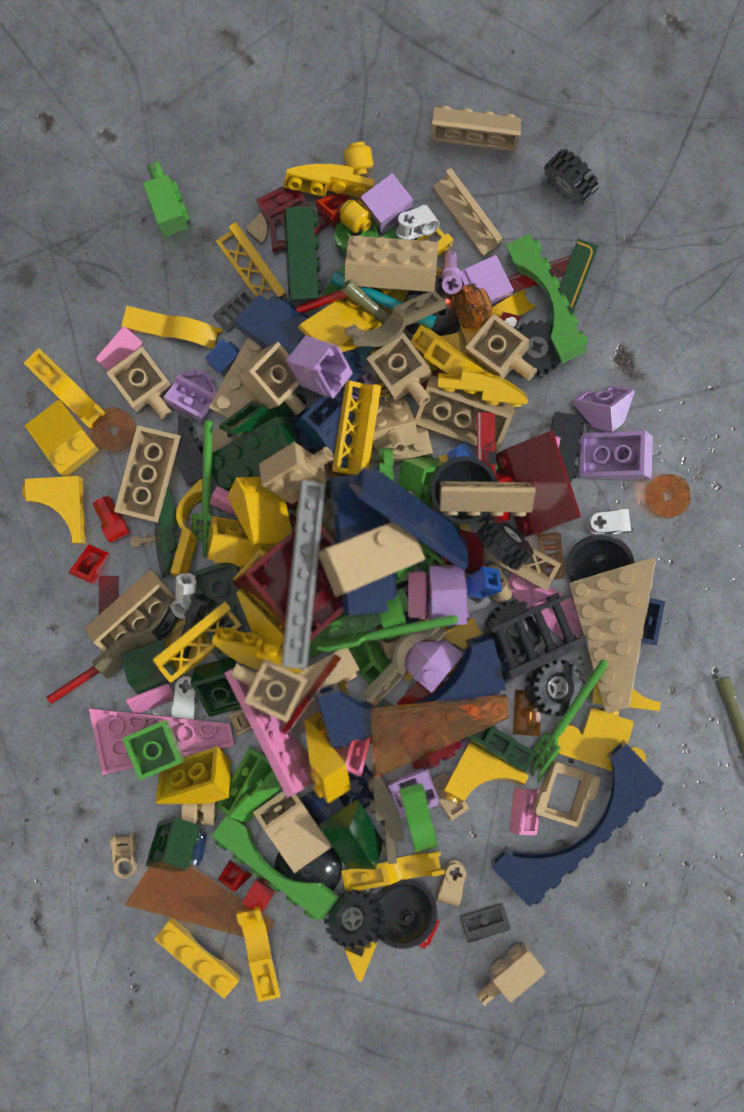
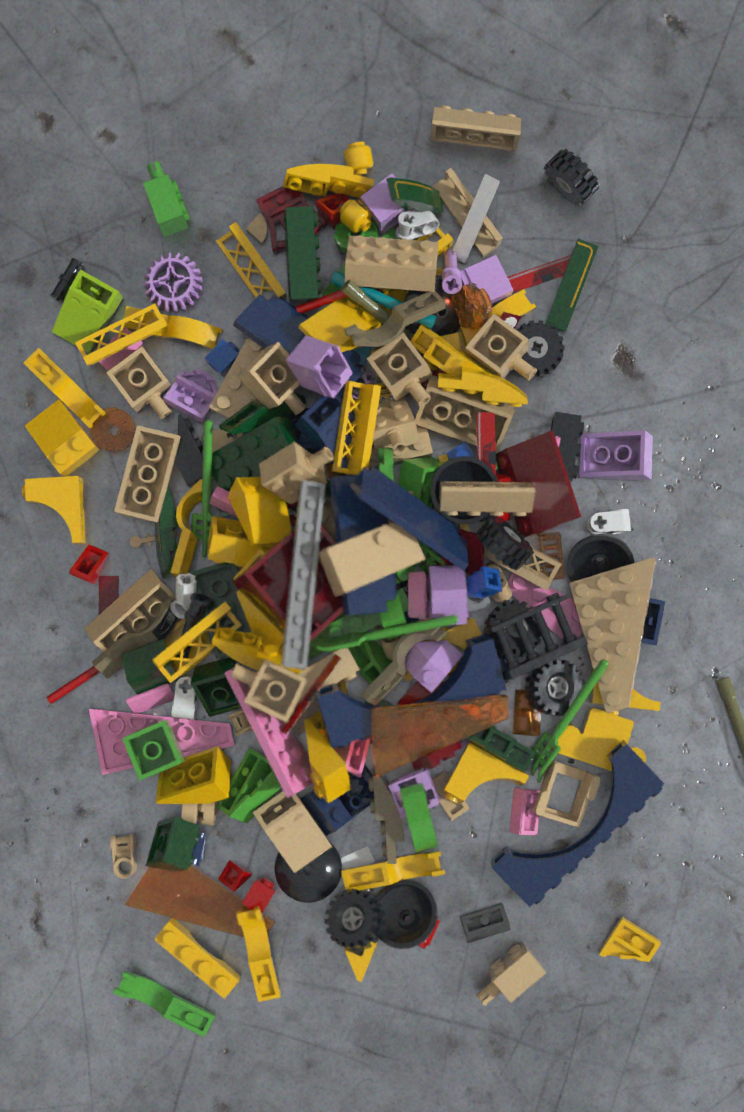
(66, 280): none -> black pin
(86, 309): none -> lime slope
(112, 523): red piece -> none
(125, 342): none -> yellow fence
(164, 282): none -> lavender gear
(165, 1002): none -> bright green piece
(238, 838): bright green arch -> none
(244, 291): dark grey slope -> none
(354, 837): dark green slope -> none
(415, 195): none -> dark green slope
(451, 887): tan piece -> none
(475, 217): none -> white sticker
(529, 262): bright green arch -> none
(606, 408): lavender slope -> none
(630, 942): none -> yellow wing
(681, 496): clear orange plate -> none

